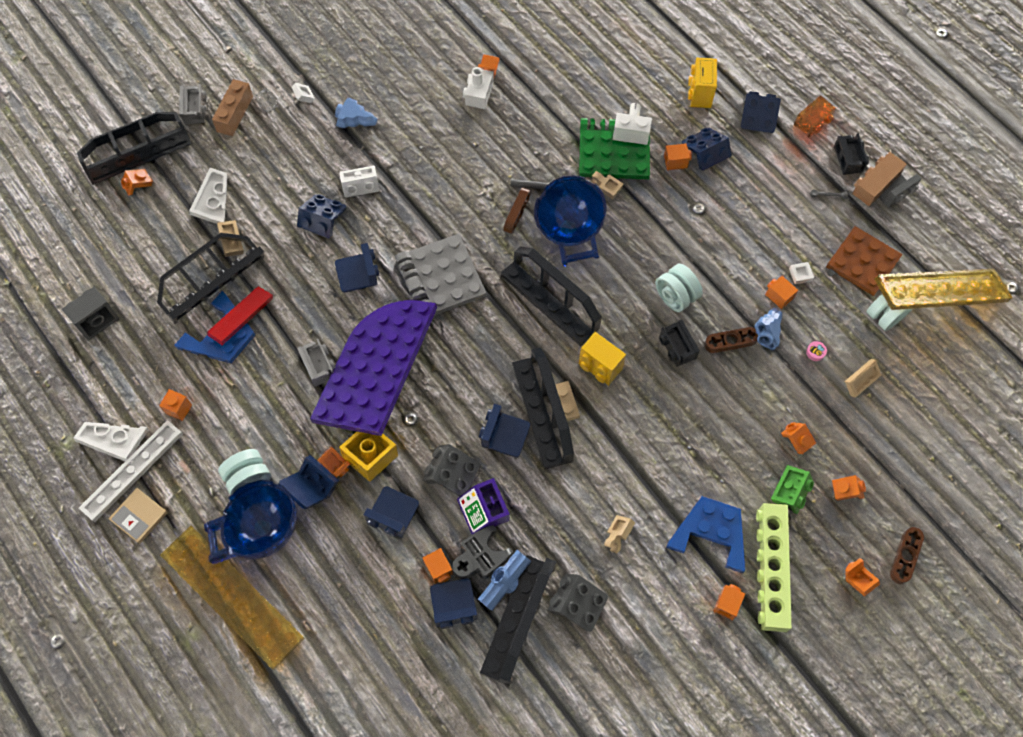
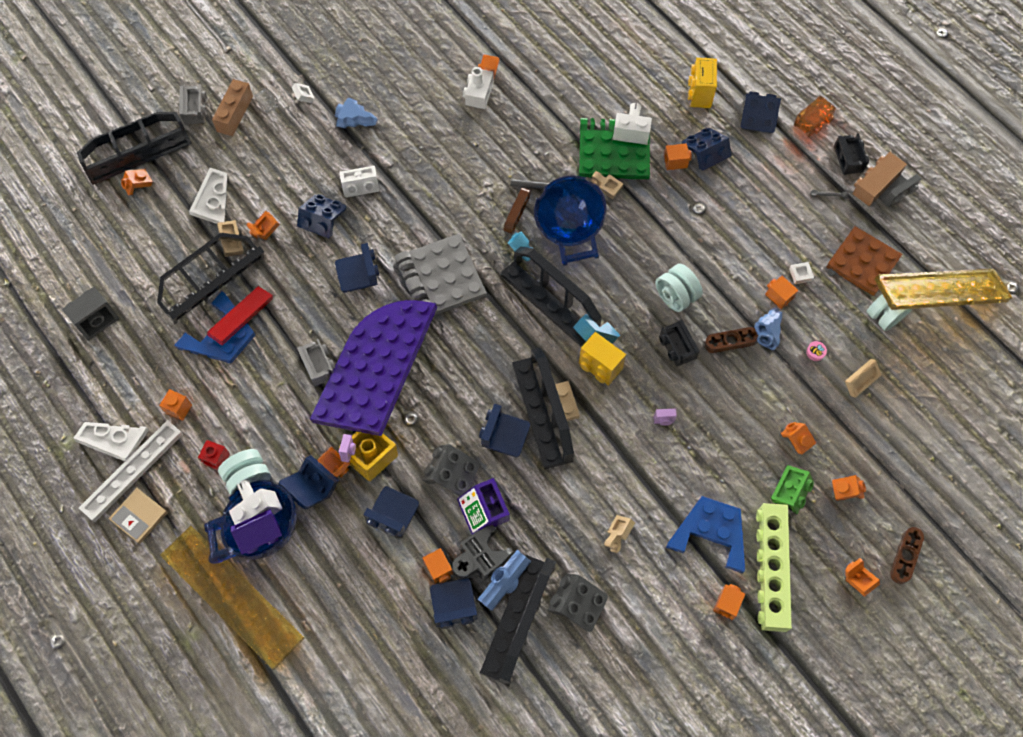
(213, 454): none -> red brick
(253, 502): none -> white brick
(256, 531): none -> dark purple slope
(263, 226): none -> orange bracket
(347, 448): none -> lavender plate
(518, 240): none -> medium azure piece
(587, 327): none -> dark azure slope
(664, 416): none -> lavender plate

